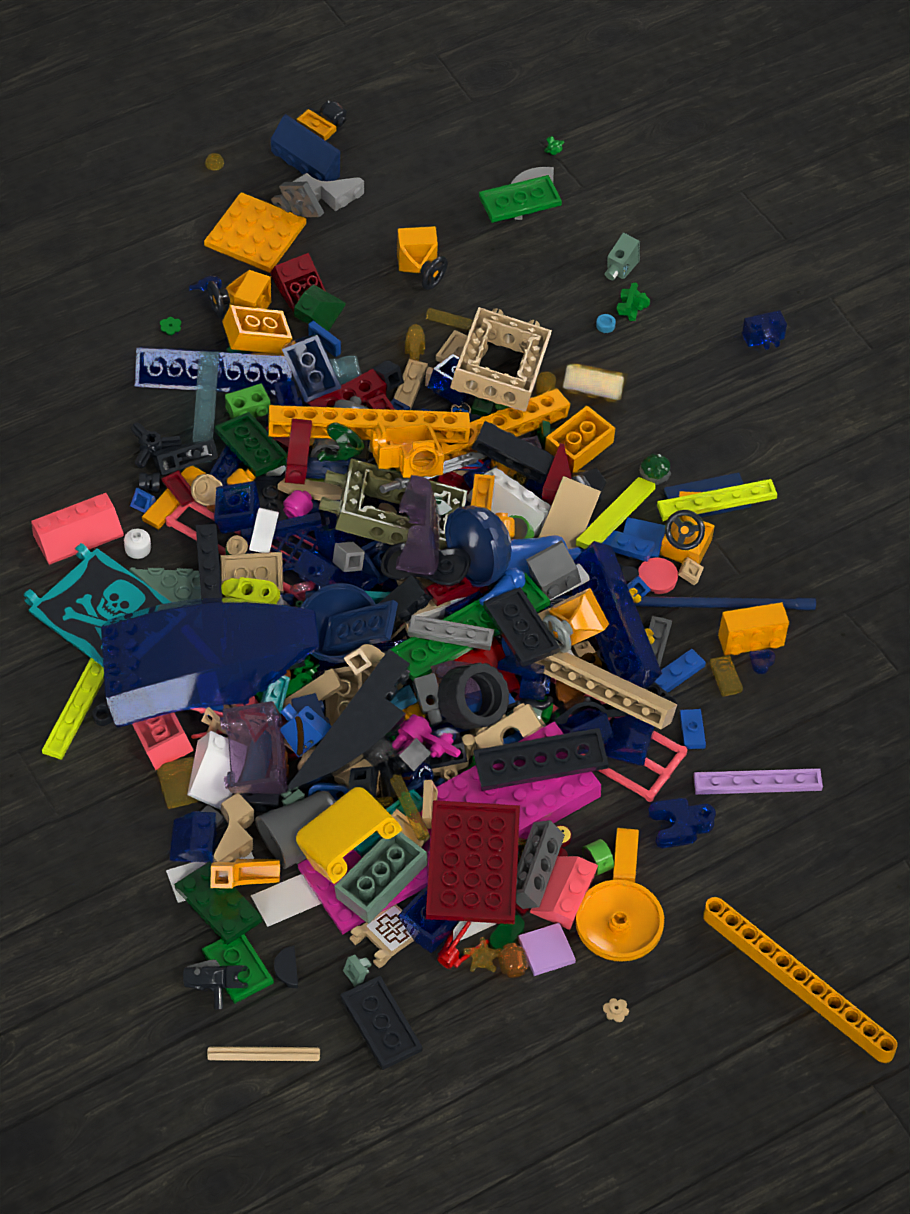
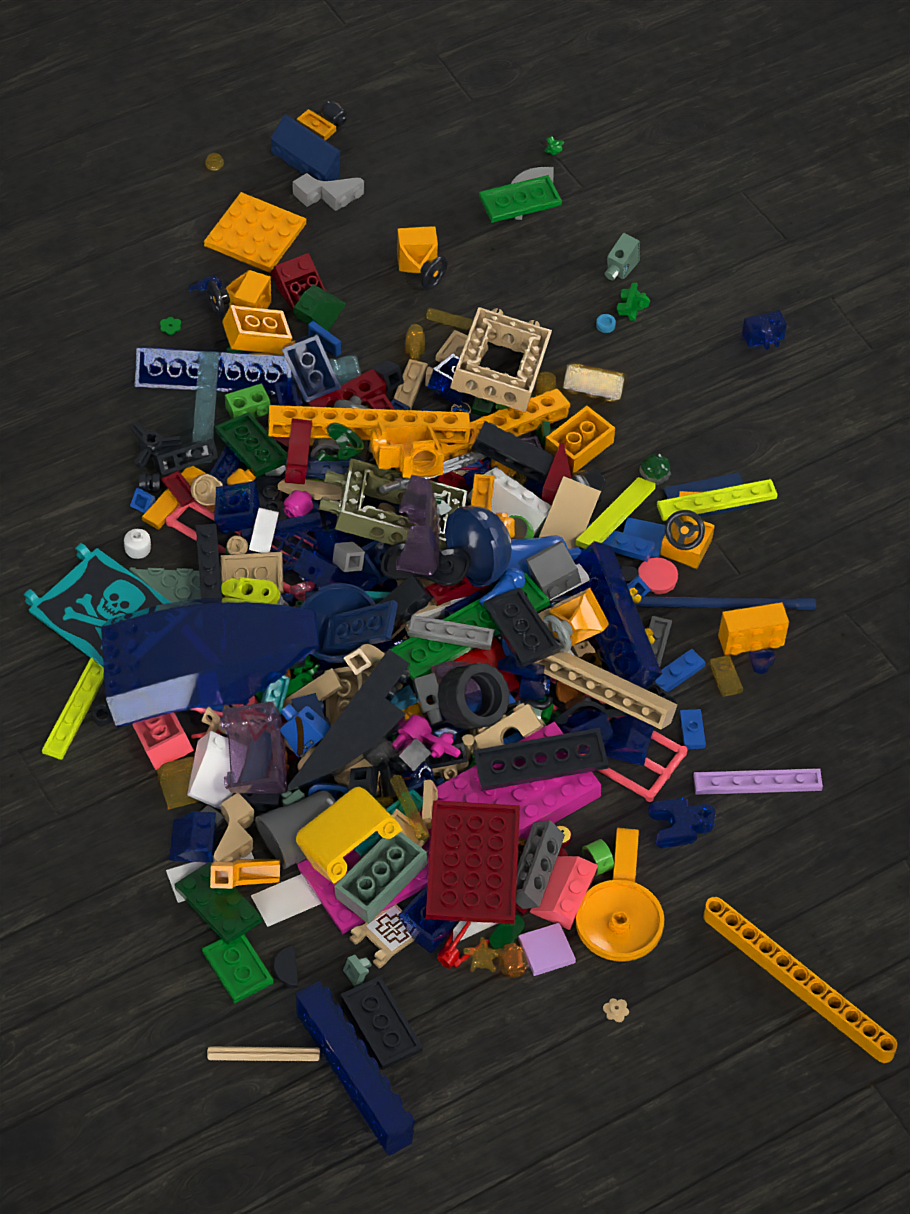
(87, 522): coral slope -> none
(214, 977): black piece -> none
(299, 199): dark grey plate -> none
(355, 1068): none -> clear blue brick
(690, 571): tan tile -> none

